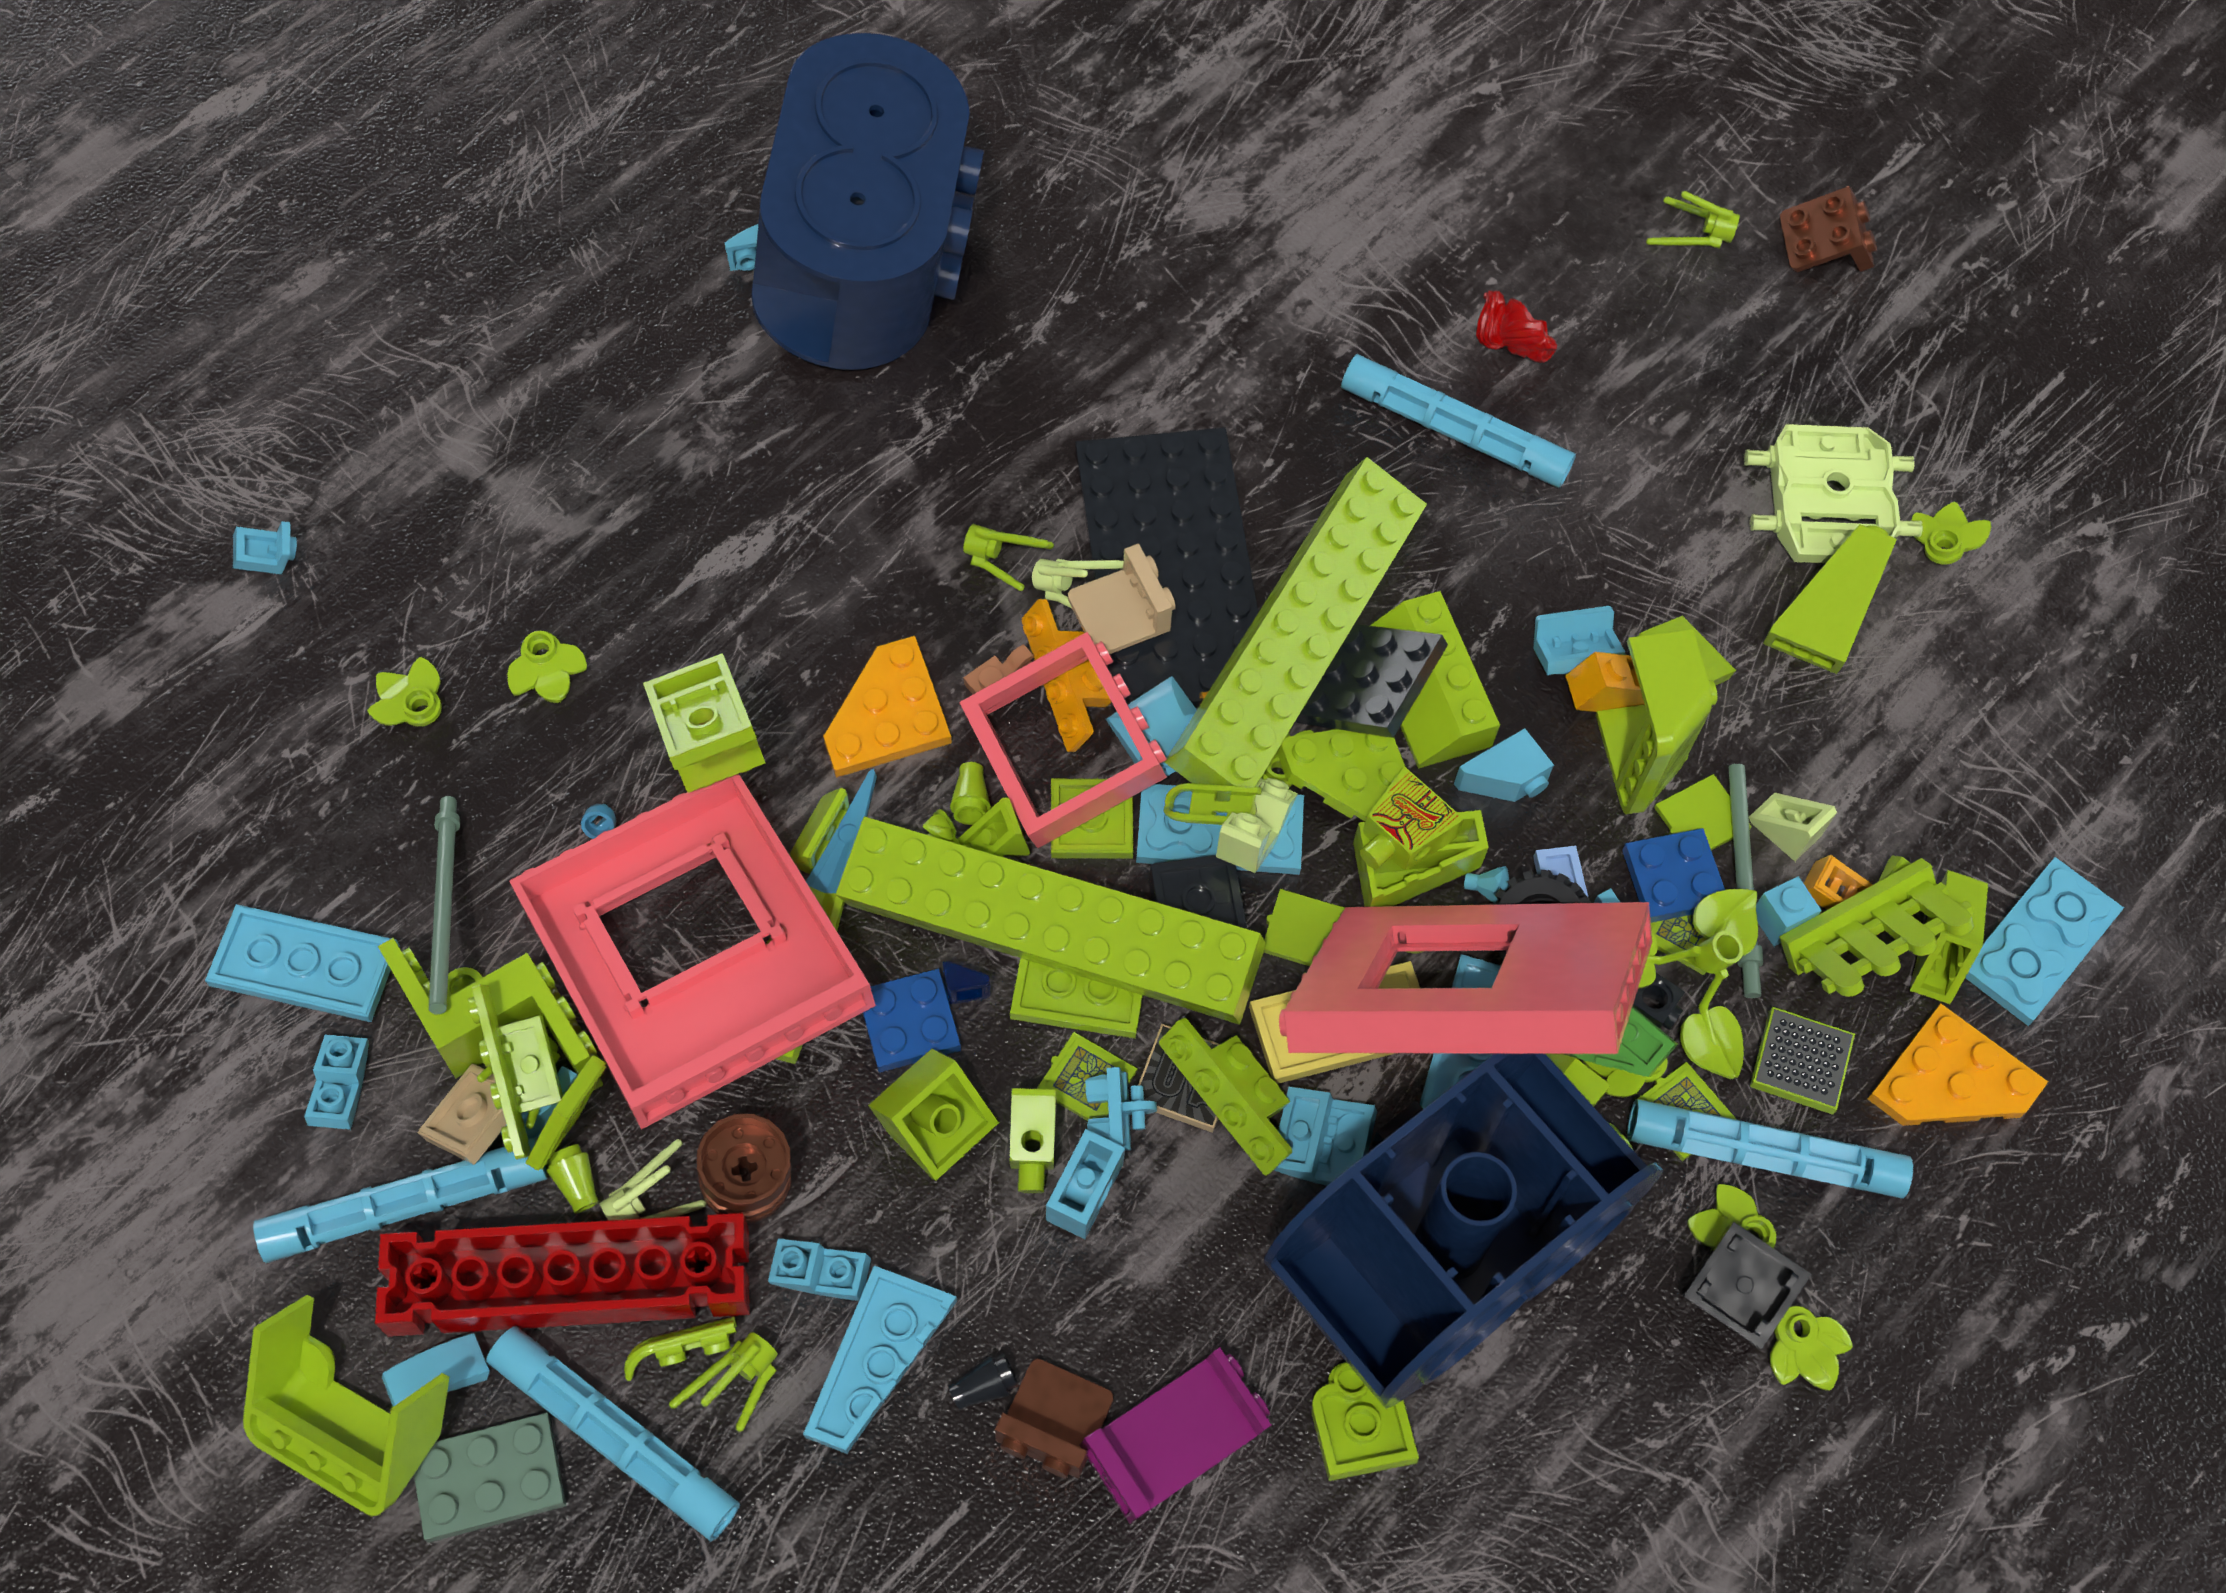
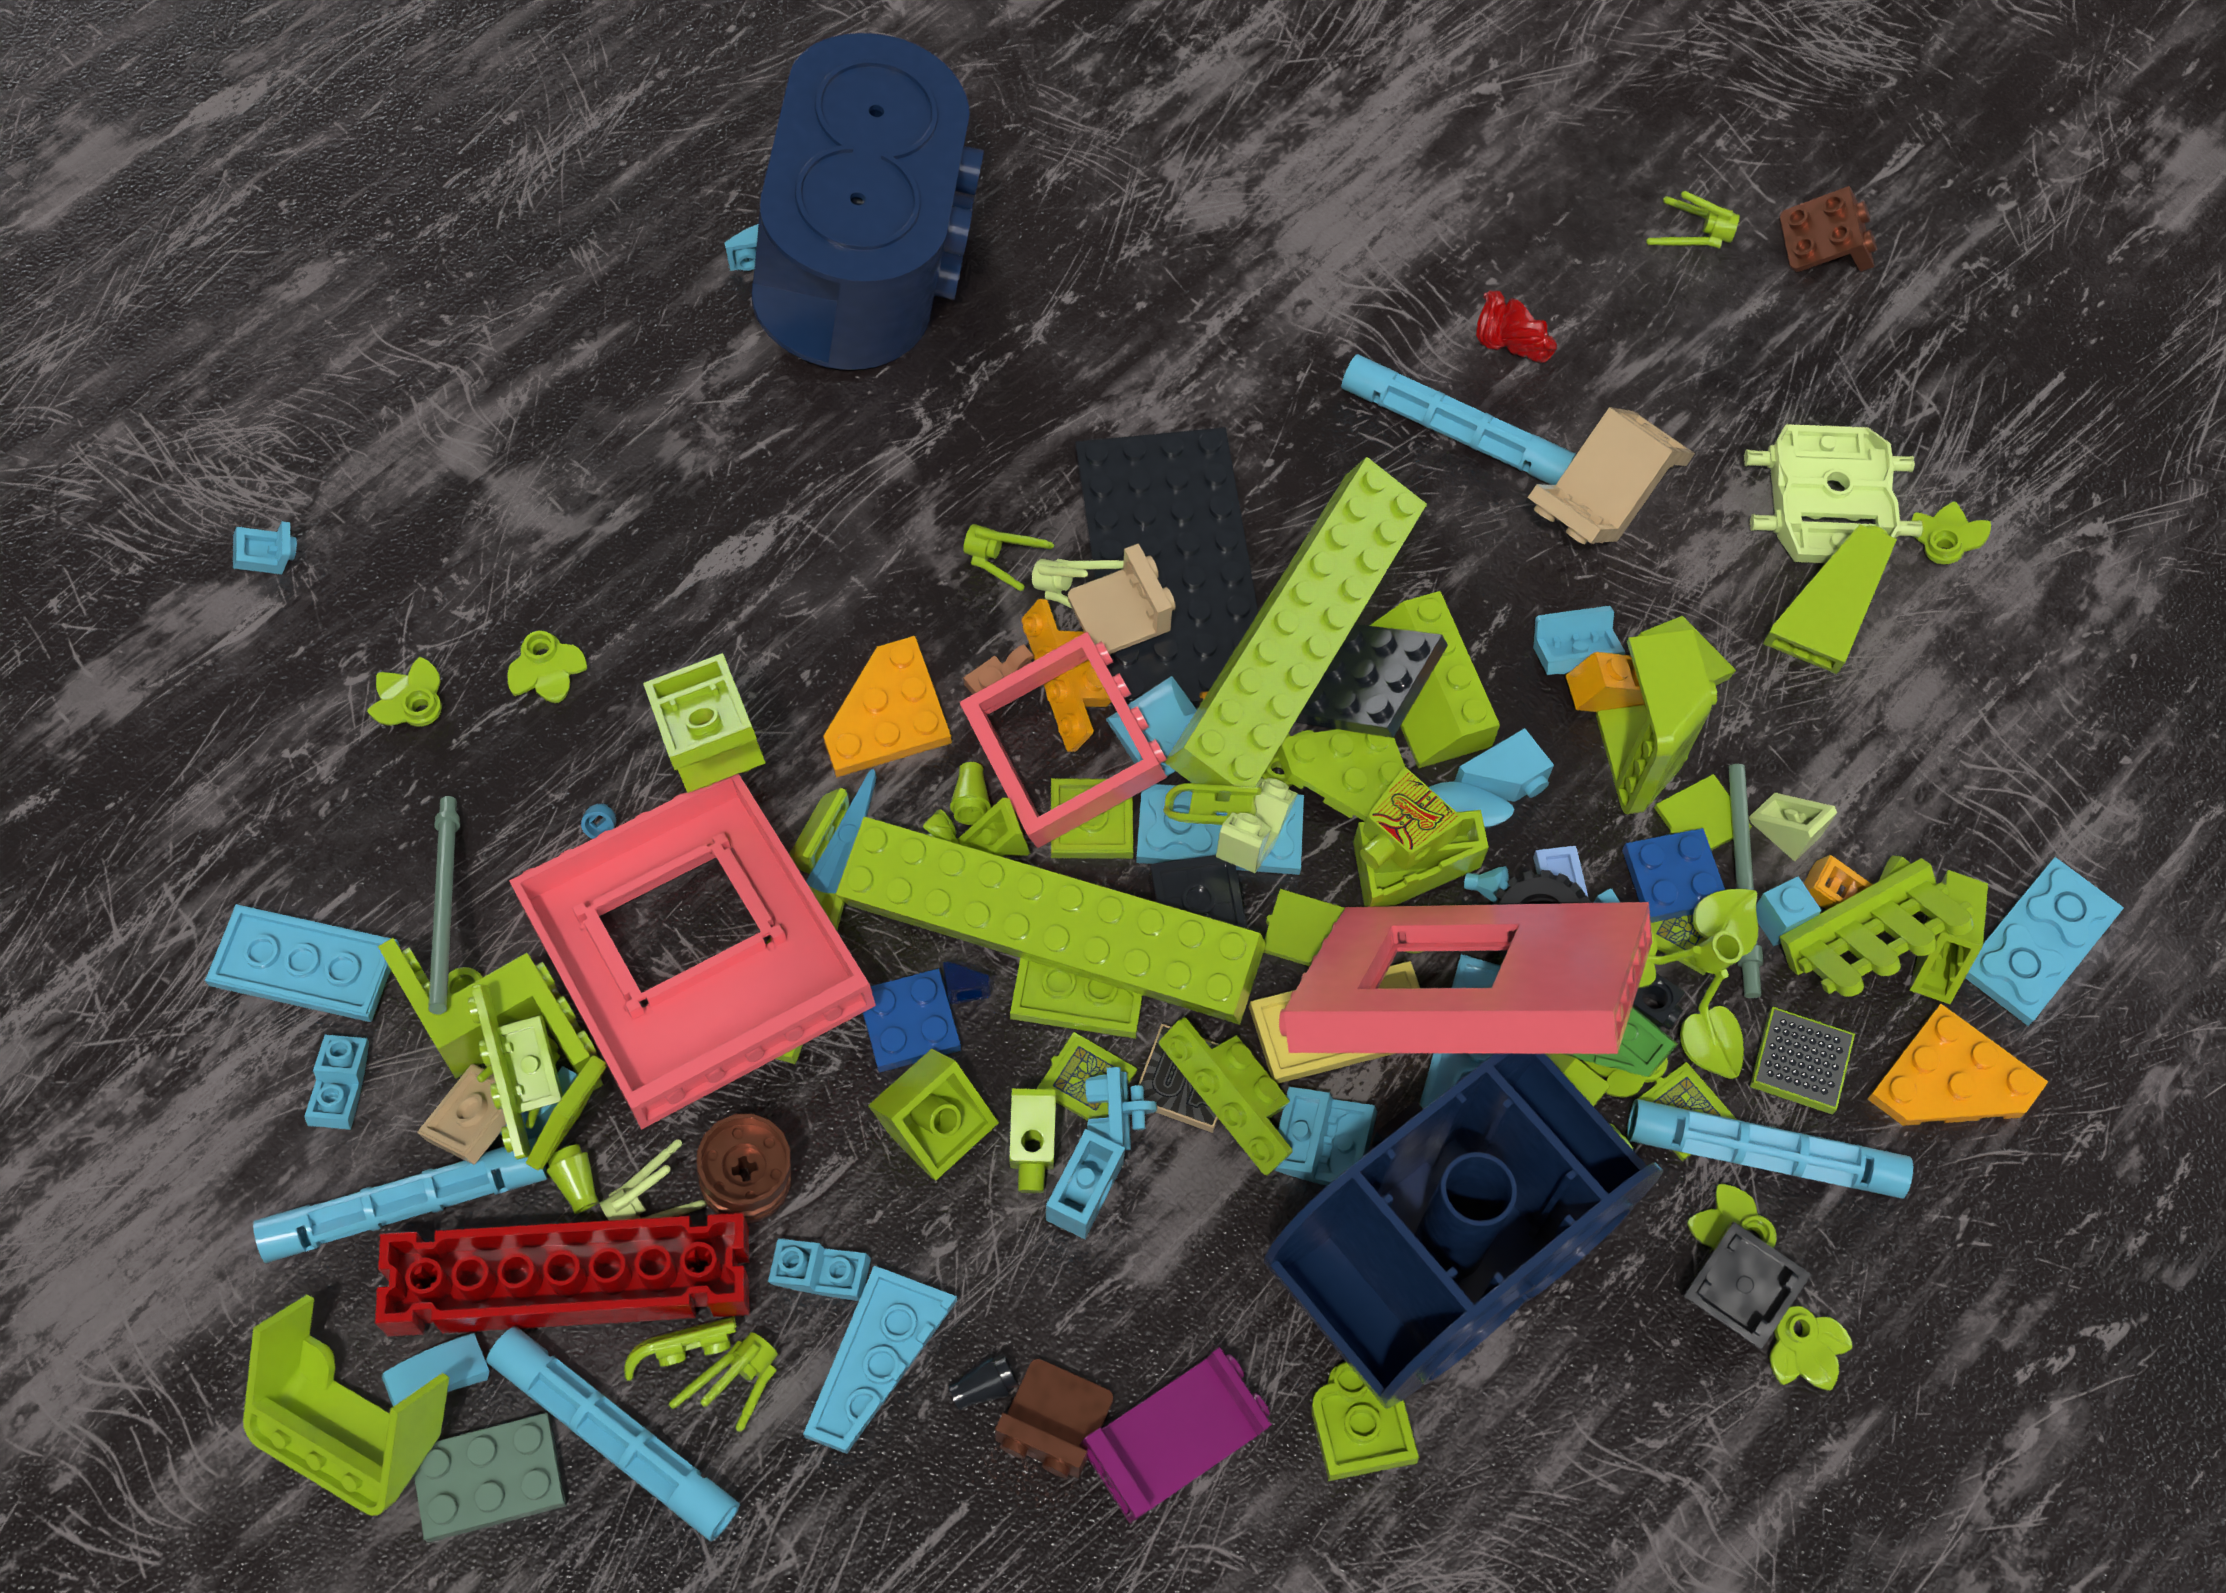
(1467, 797): none -> medium azure arm
(1610, 477): none -> tan bracket

